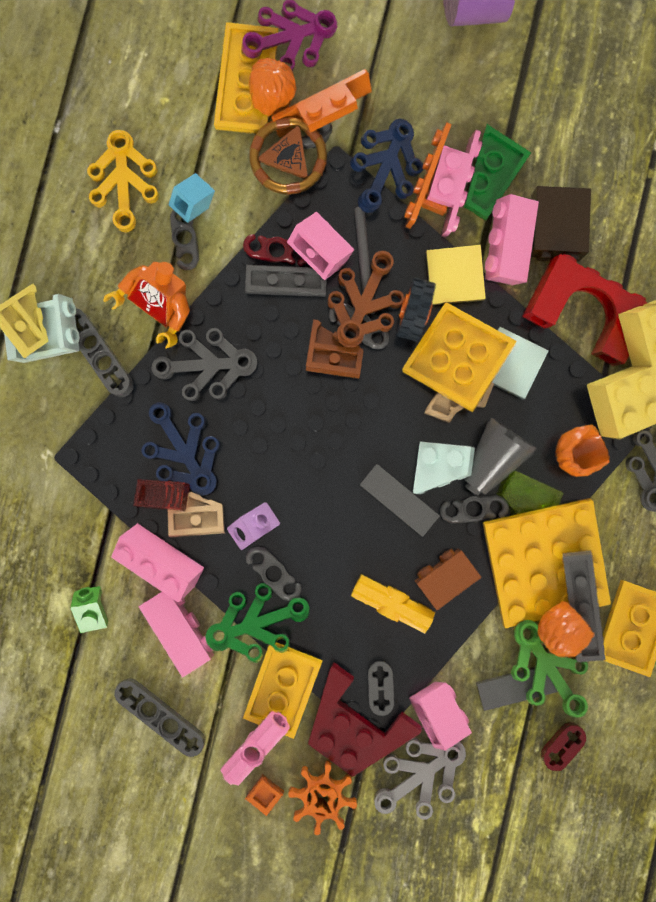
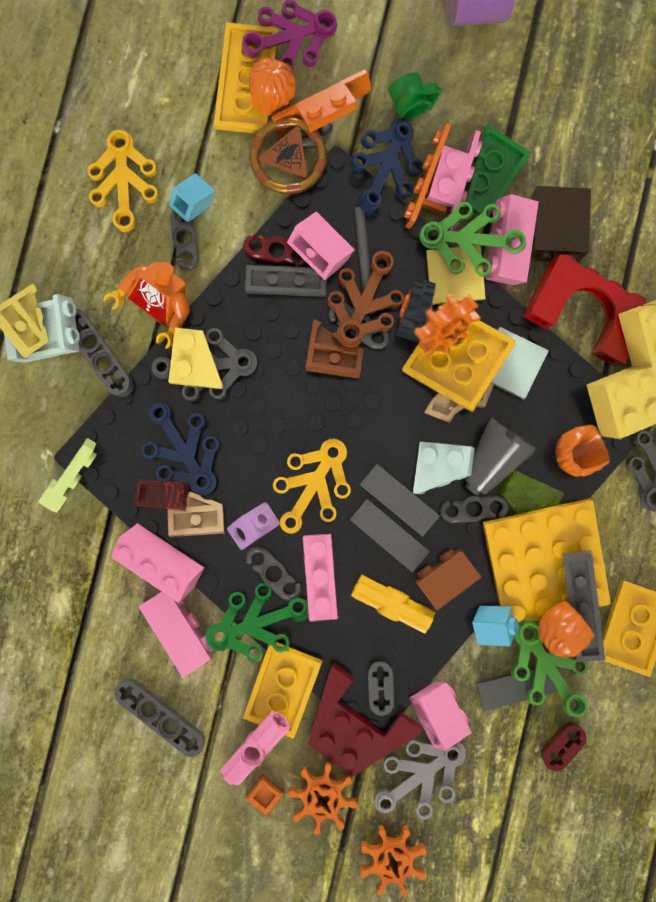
(58, 491): none -> yellowish green plate
(88, 609): bright green bracket -> none
(192, 361): none -> light yellow wing
(316, 482): none -> yellow plant
(320, 577): none -> bright pink brick
(385, 868): none -> orange gear
(389, 535): none -> dark grey tile
(413, 96): none -> green piece
(447, 324): none -> orange gear
(468, 237): none -> bright green plant
(495, 625): none -> medium azure brick

